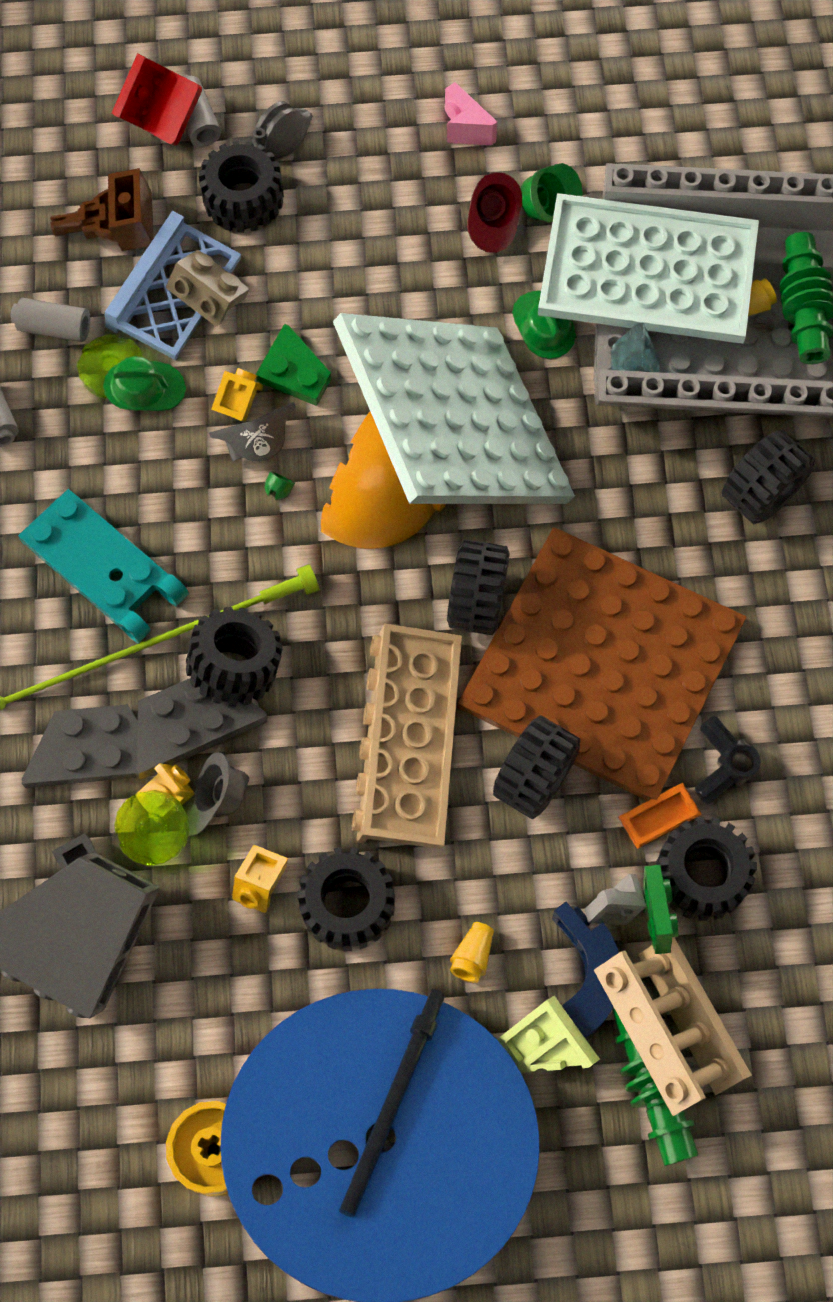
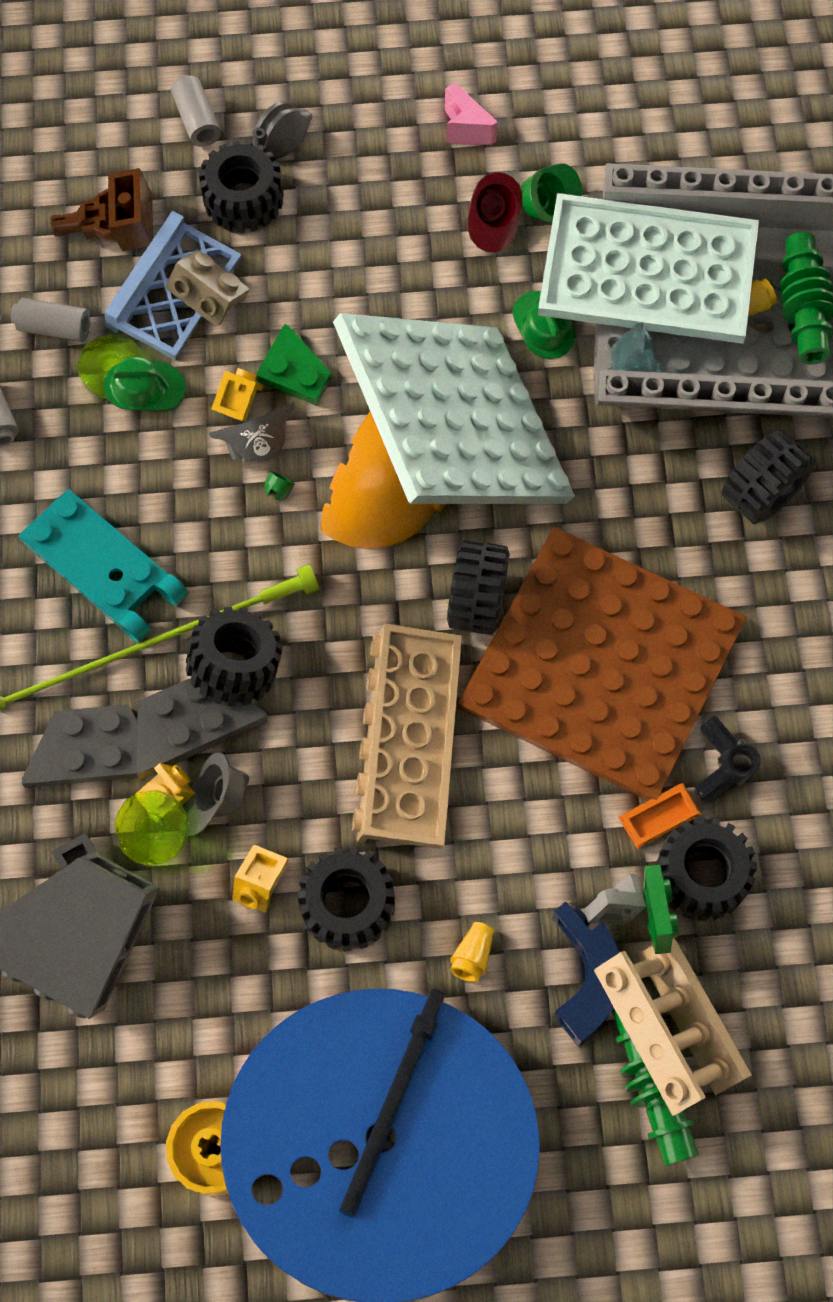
(157, 100): red bracket -> none
(536, 767): black tyre -> none
(547, 1040): yellowish green wing -> none

